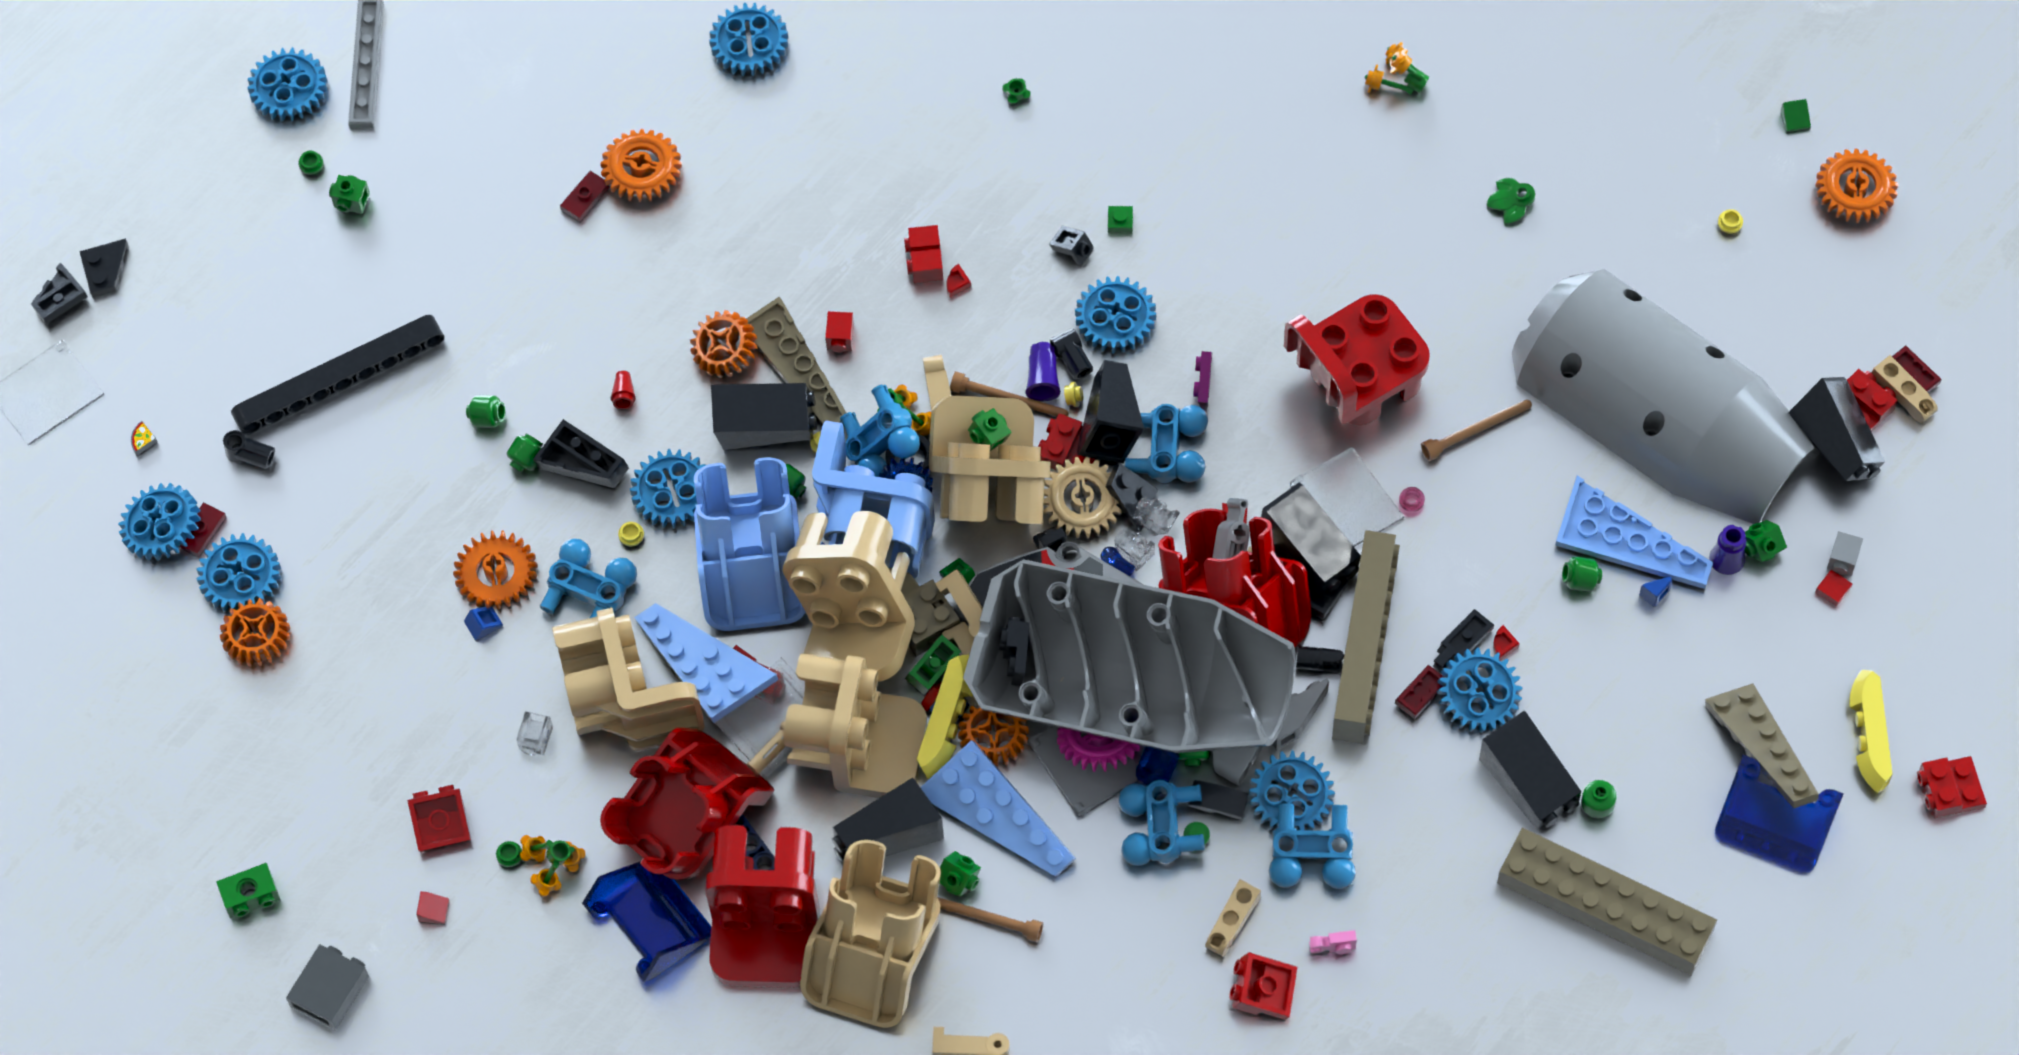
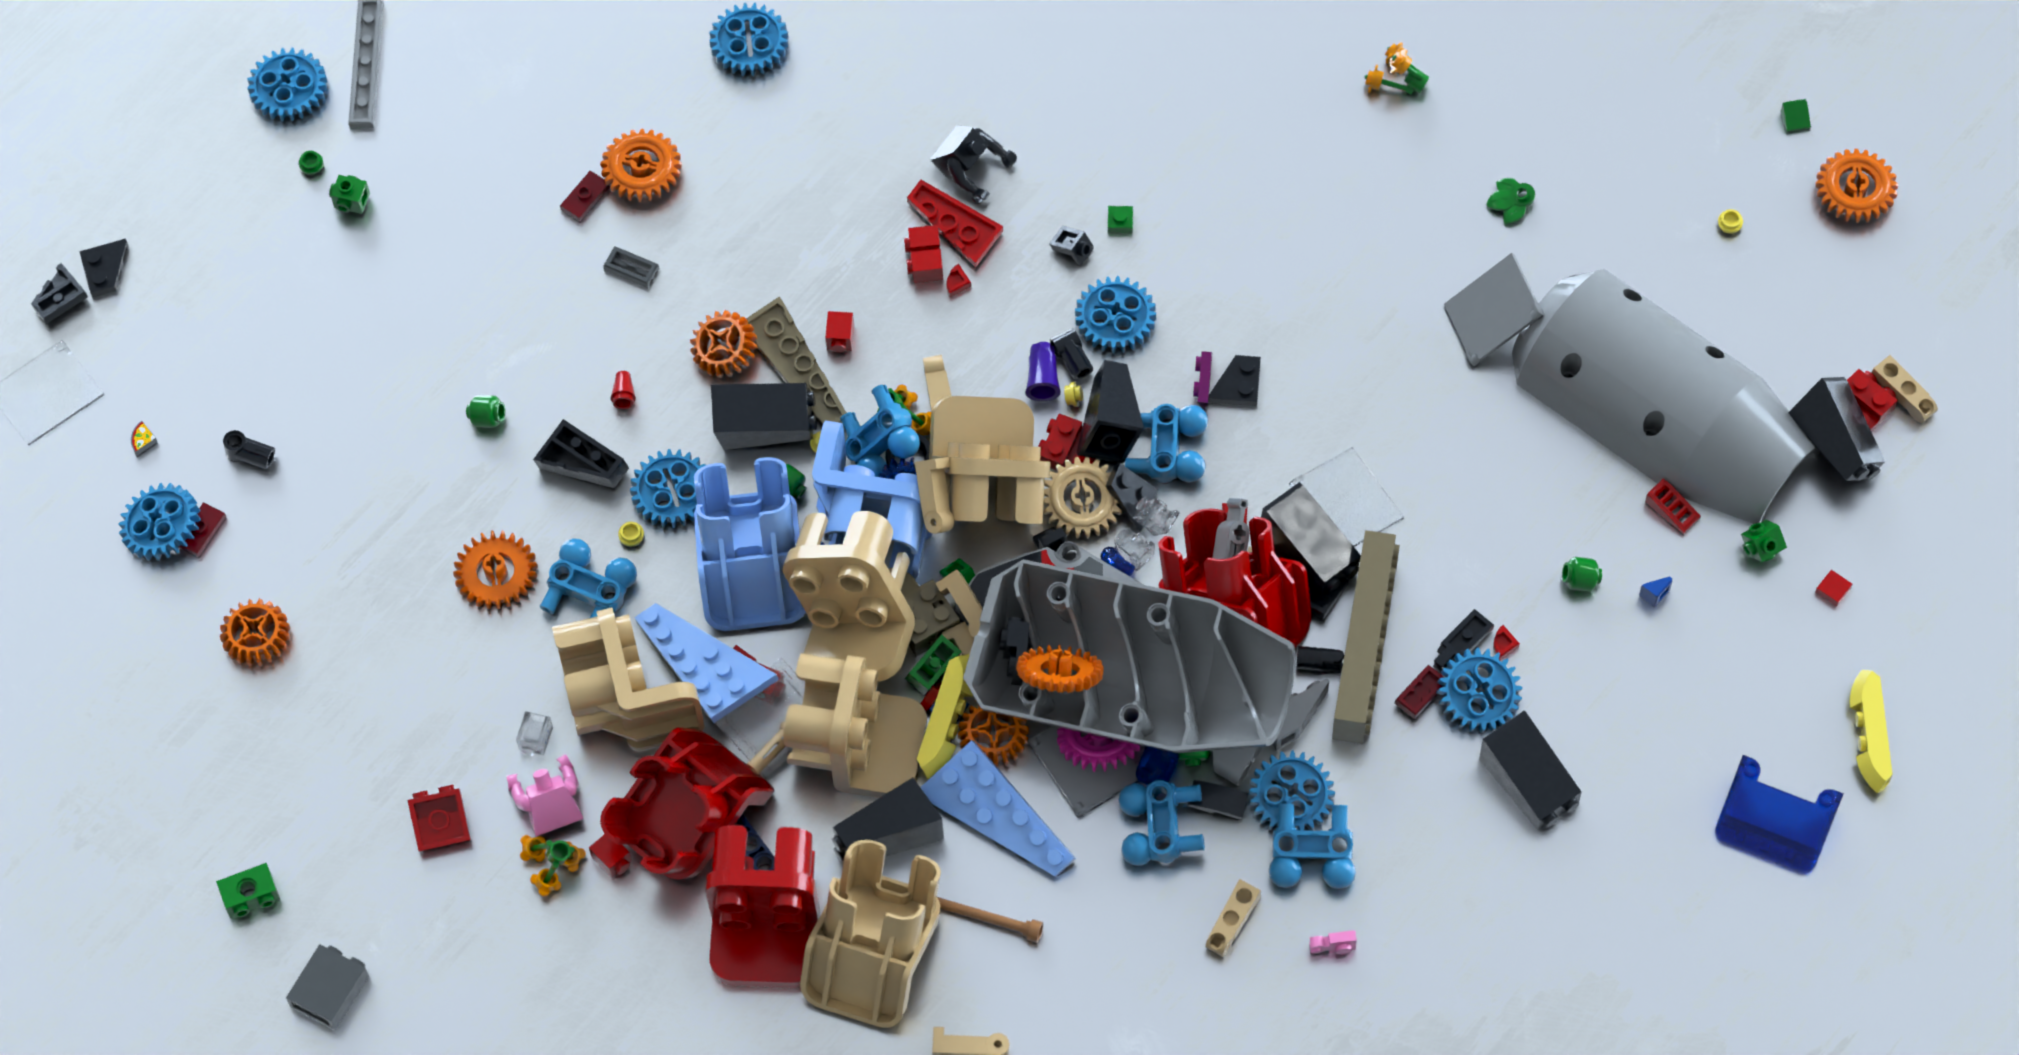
(247, 553): dark azure gear -> none
(337, 374): black beam -> none
(432, 908): slope -> none
(482, 622): blue slope -> none
(508, 854): green plate -> none
(523, 452): green head -> none
(550, 799): none -> bright pink torso
(610, 856): none -> red brick
(651, 914): clear blue windscreen -> none
(654, 267): none -> dark grey tile
(934, 494): none -> tan leg
(958, 223): none -> red wing
(959, 874): green brick -> none
(961, 152): none -> black torso
(962, 383): medium nougat piece -> none
(989, 429): green brick -> none
(1016, 84): green plate -> none
(1059, 667): none -> orange gear
(1197, 828): green plate -> none
(1238, 382): none -> black wing
(1263, 986): red plate -> none
(1361, 356): red piece -> none
(1411, 492): clear pink plate -> none
(1433, 448): medium nougat piece -> none
(1493, 309): none -> light grey piece
(1598, 799): green head -> none
(1606, 901): dark tan brick -> none
(1619, 535): light blue wing -> none
(1672, 494): none -> red slope
(1729, 551): dark purple plant -> none
(1756, 730): dark tan wing -> none
(1844, 553): light grey brick -> none
(1917, 369): dark red plate -> none
(1951, 786): red plate -> none

